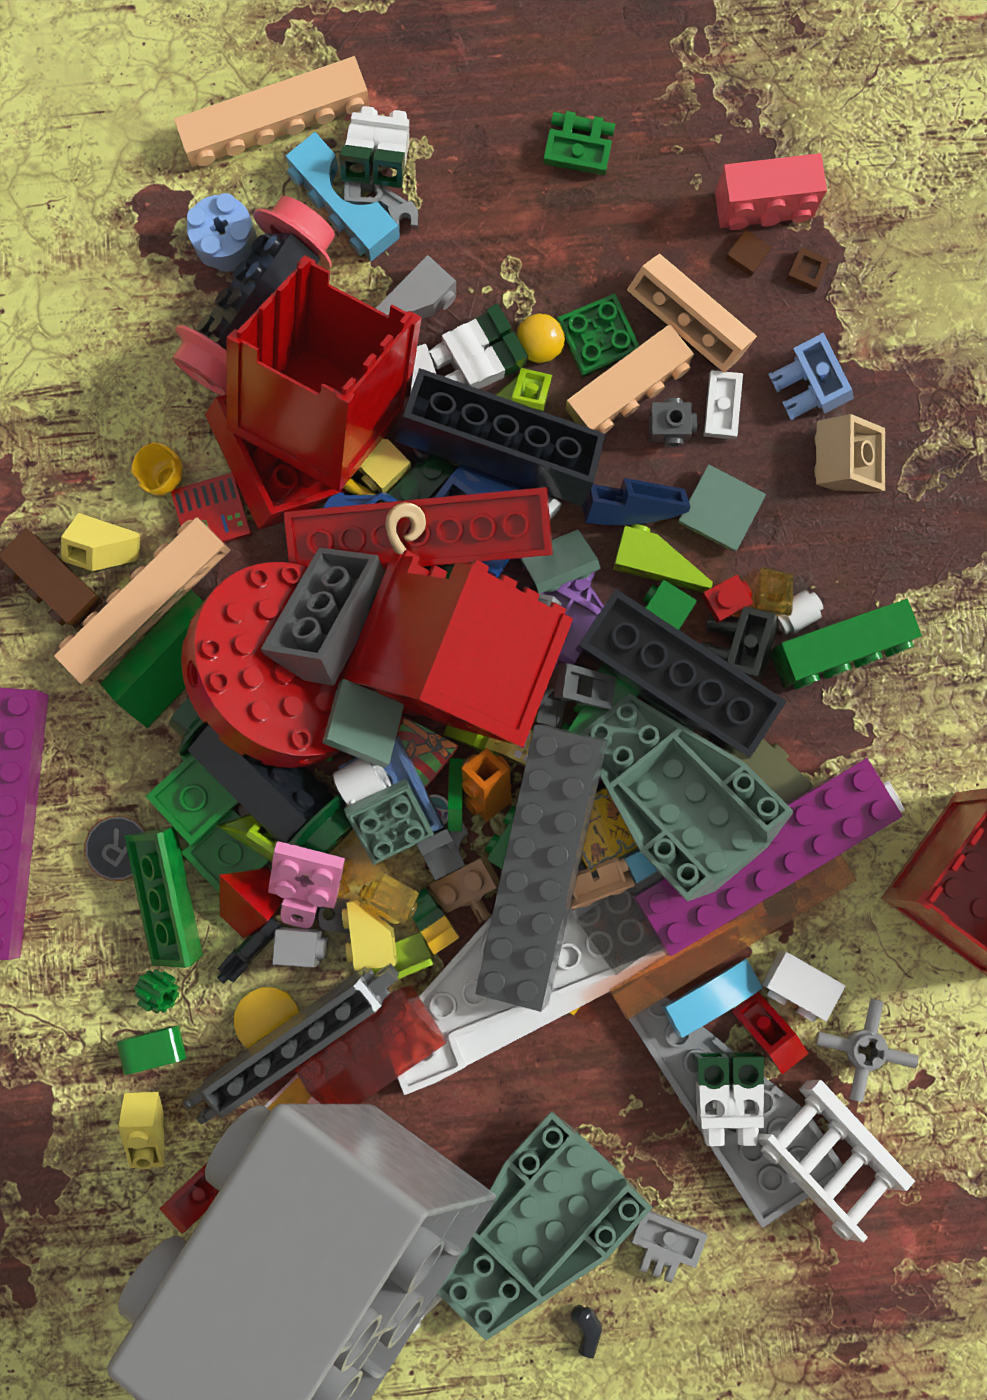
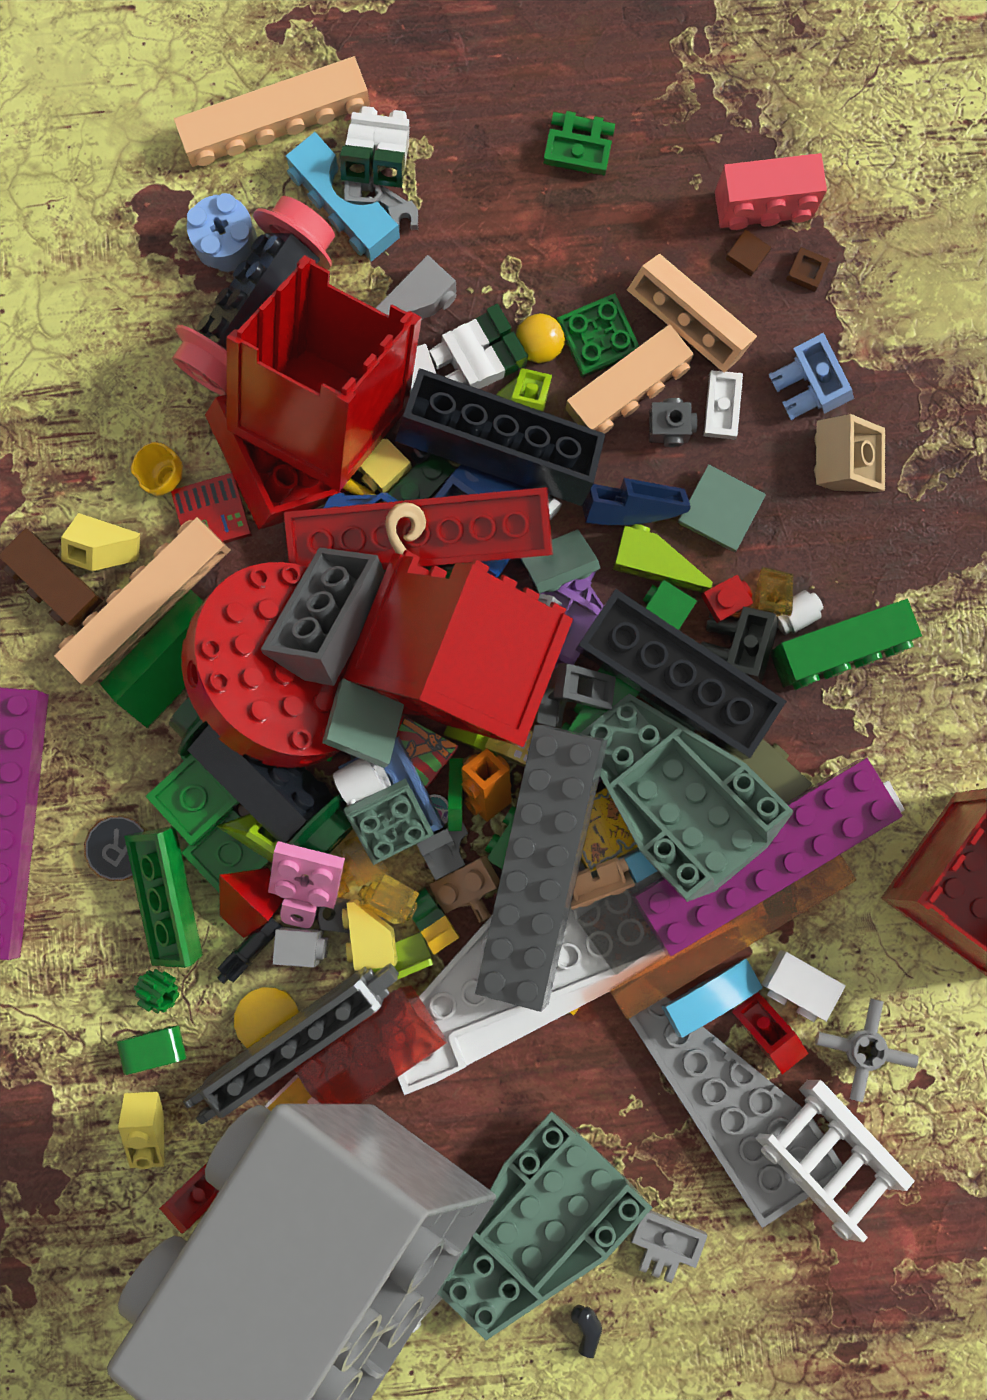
(734, 1107): white hips -> none

